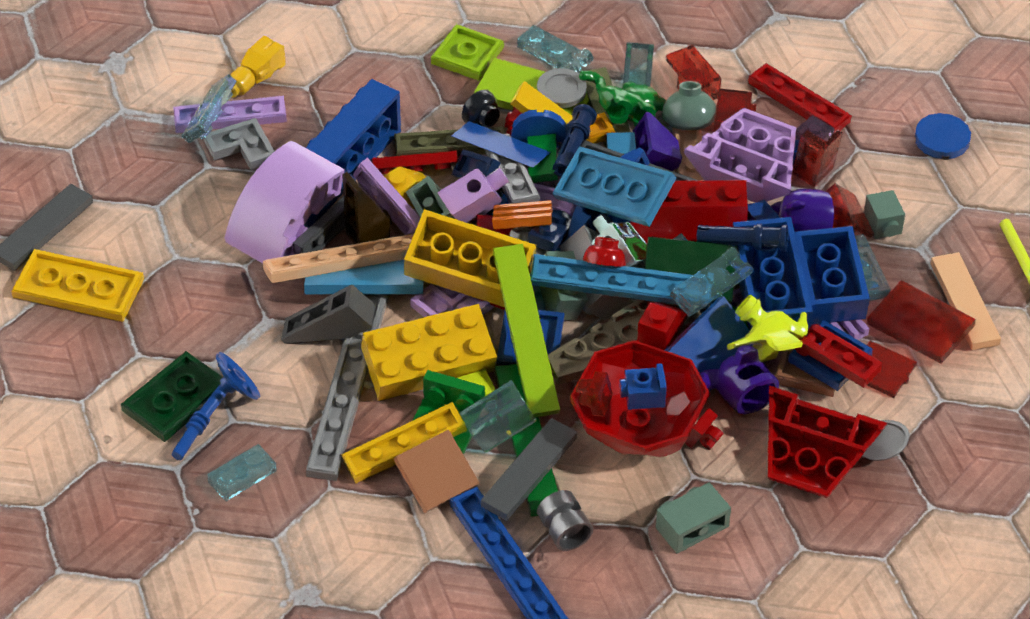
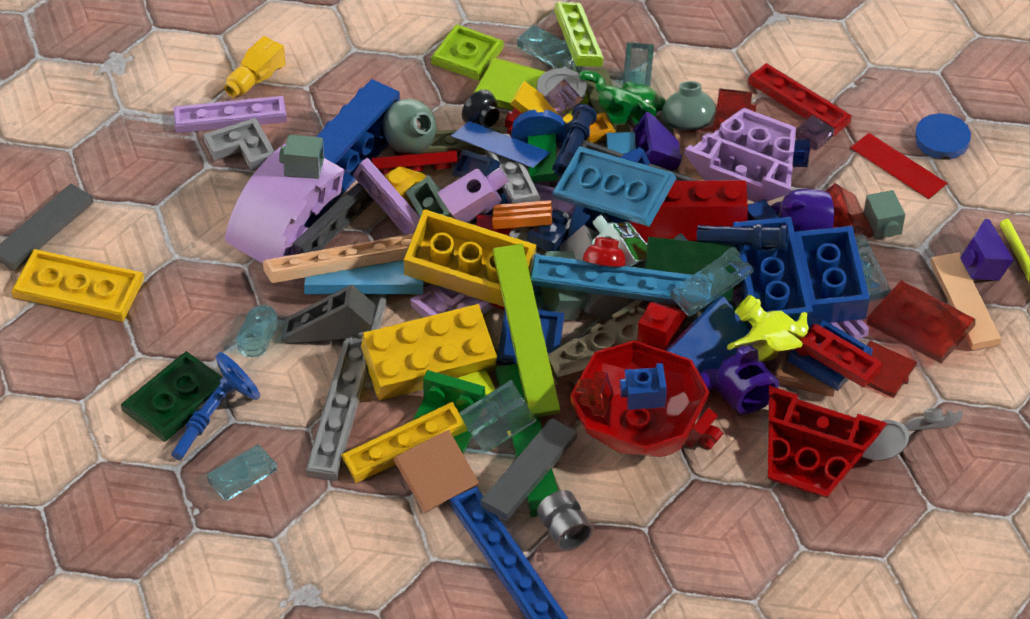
(209, 109): clear light blue plate -> none
(261, 326): none -> clear light blue plate
(302, 156): none -> sand green brick
(363, 216): dark brown slope -> none
(401, 127): none -> sand green piece
(563, 98): none -> plate
(578, 34): none -> lime tile
(692, 66): clear red panel -> none
(693, 517): sand green brick -> none
(815, 157): clear red panel -> none
(899, 165): none -> red sticker
(933, 419): none -> light grey piece
(986, 254): none -> dark purple slope

